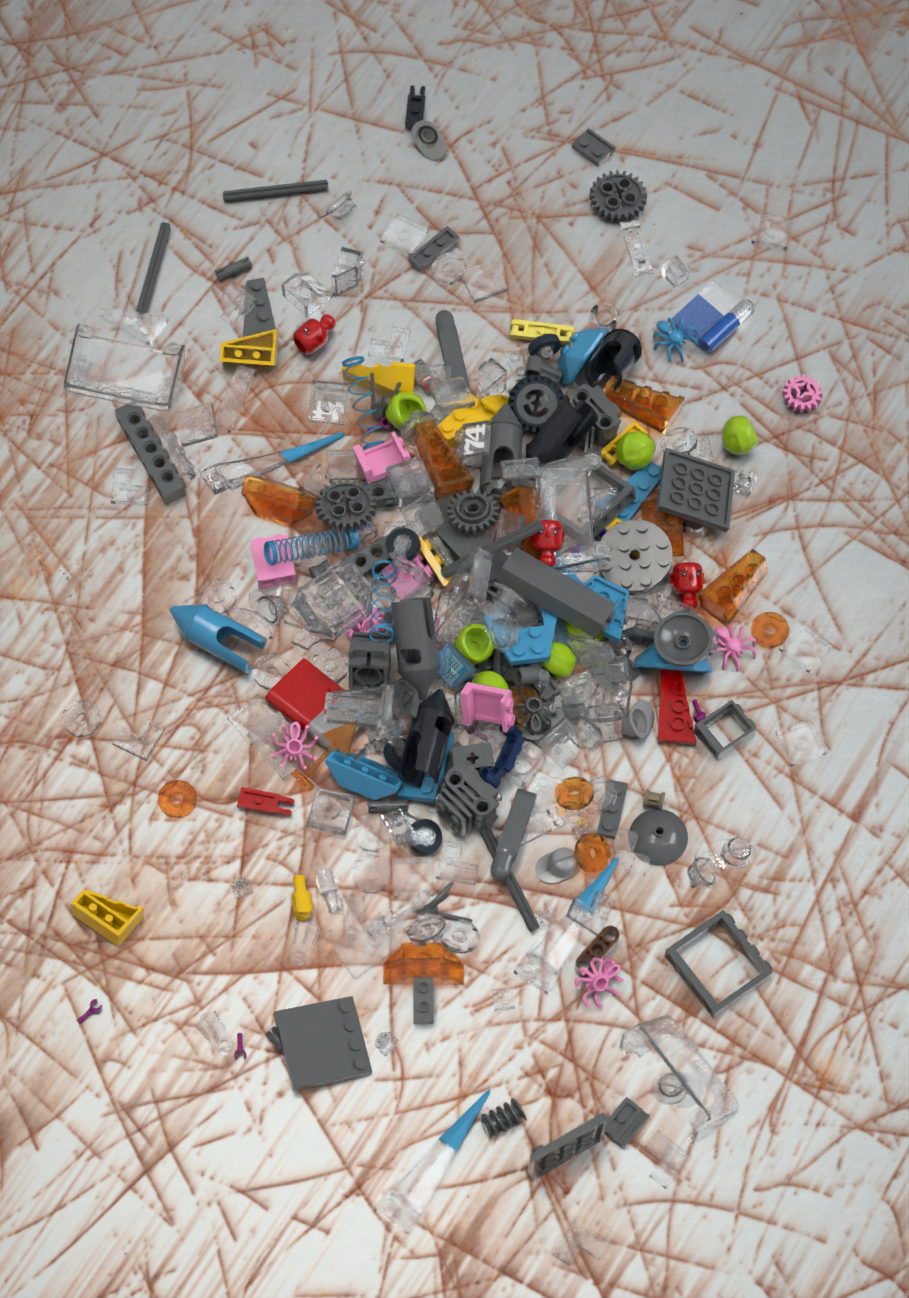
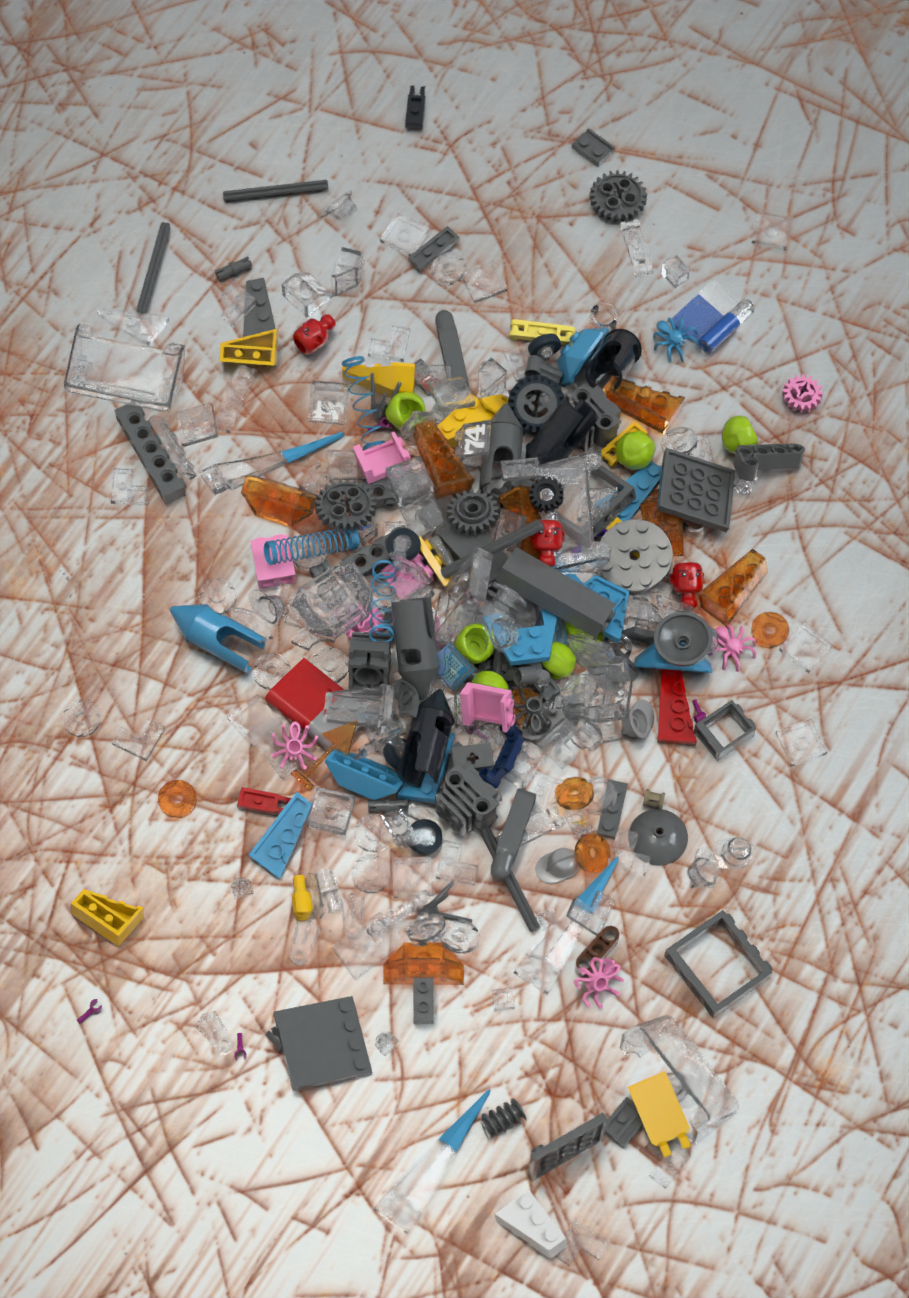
(281, 837): none -> dark azure wing
(313, 886): none -> clear piece
(429, 139): light grey piece -> none
(532, 1223): none -> white wedge
(550, 505): none -> black tyre
(660, 1111): none -> yellow tile
(766, 456): none -> dark grey beam

